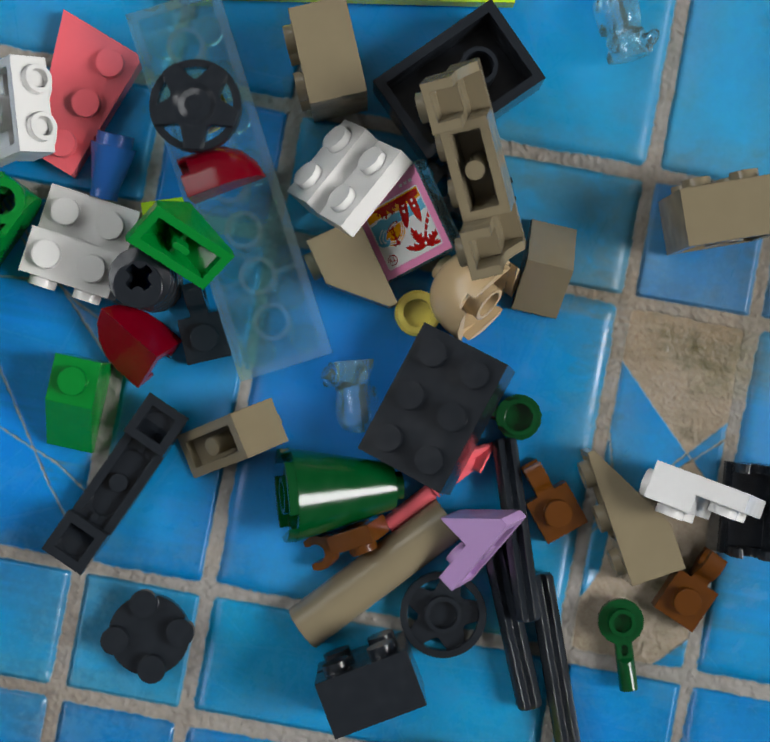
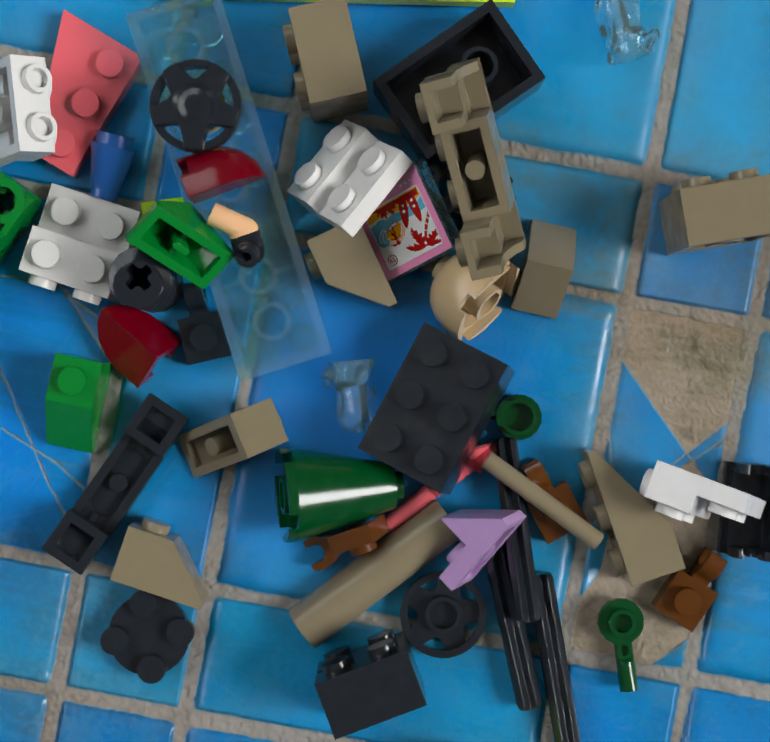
(159, 564): none -> dark tan slope
(243, 234): none -> arm
(413, 311): light yellow tile -> none
(542, 500): none -> dark tan bar

